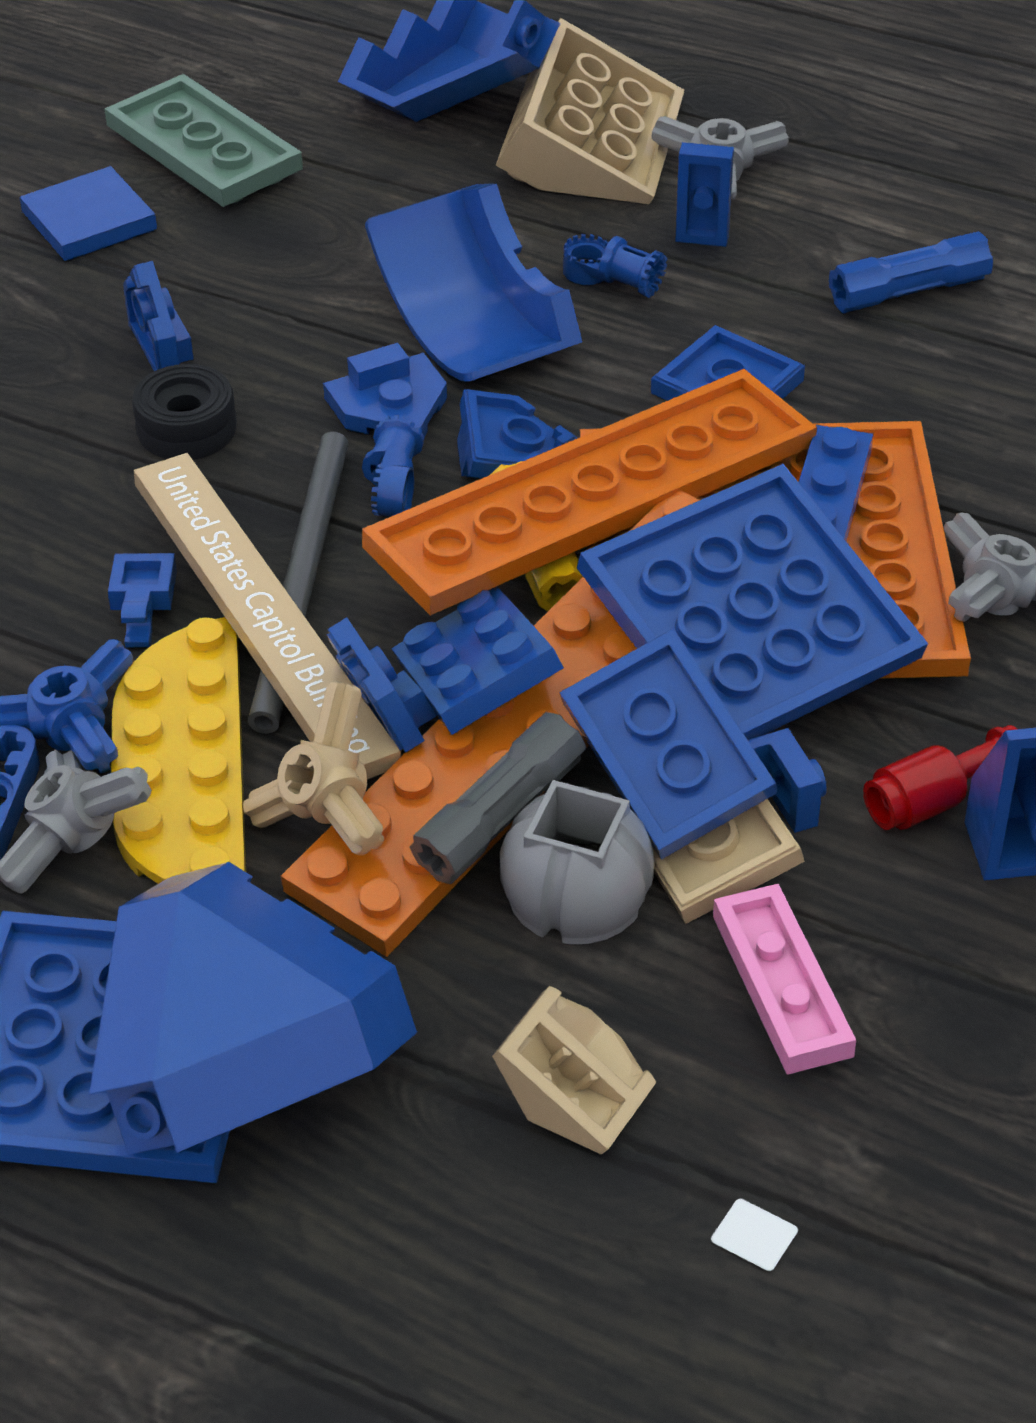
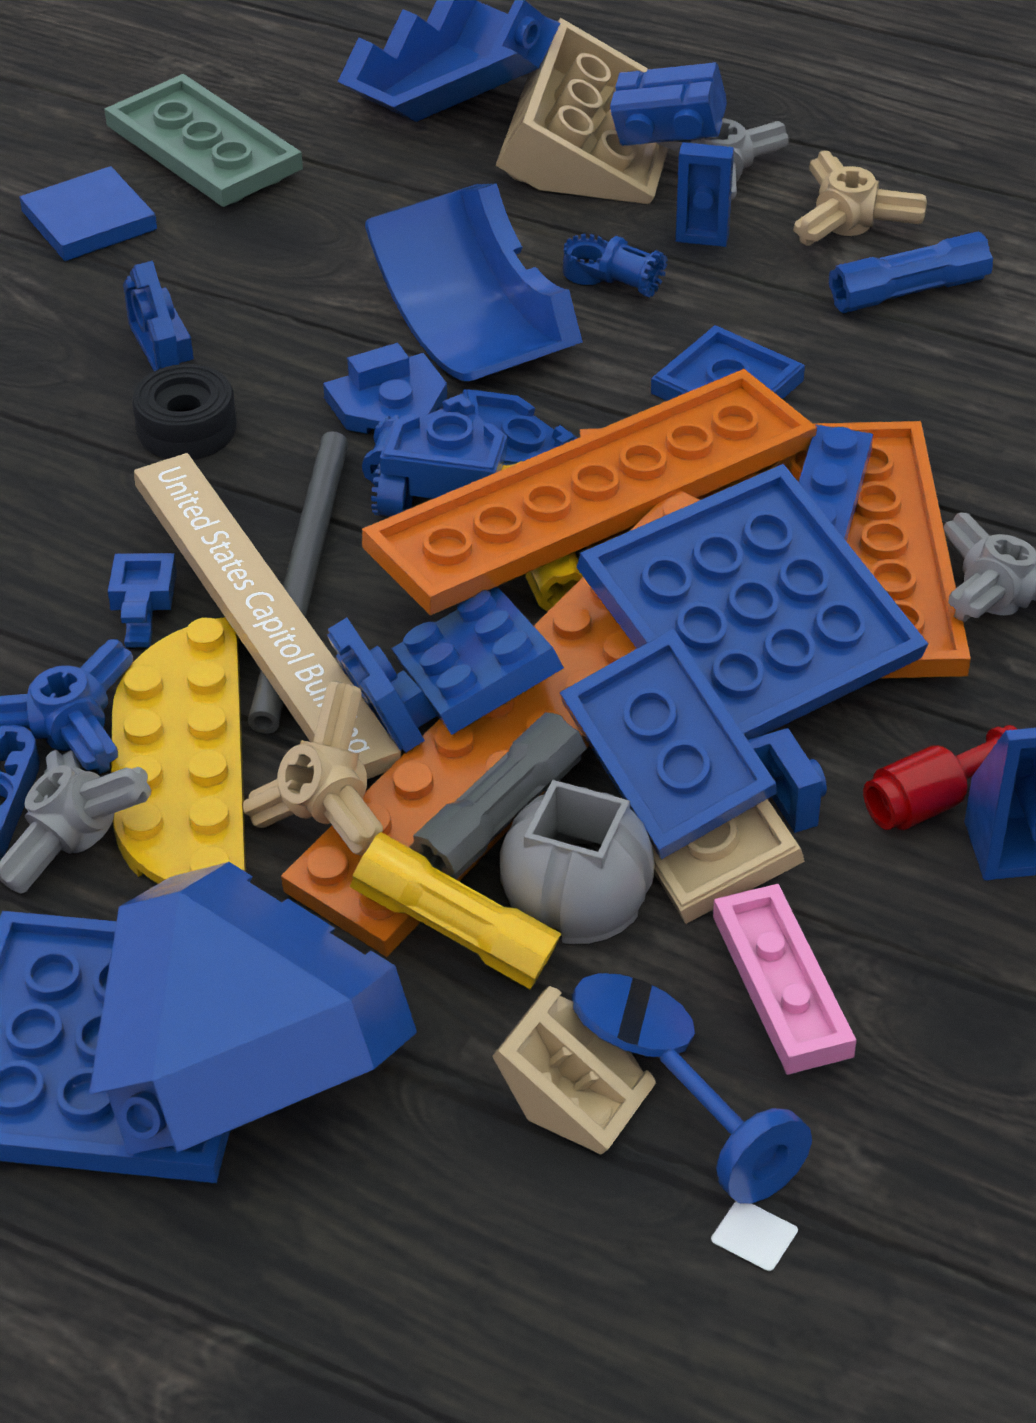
(443, 449): none -> blue plate
(498, 934): none -> yellow axle
(649, 1022): none -> blue piece
(668, 104): none -> blue brick
(852, 200): none -> tan bush

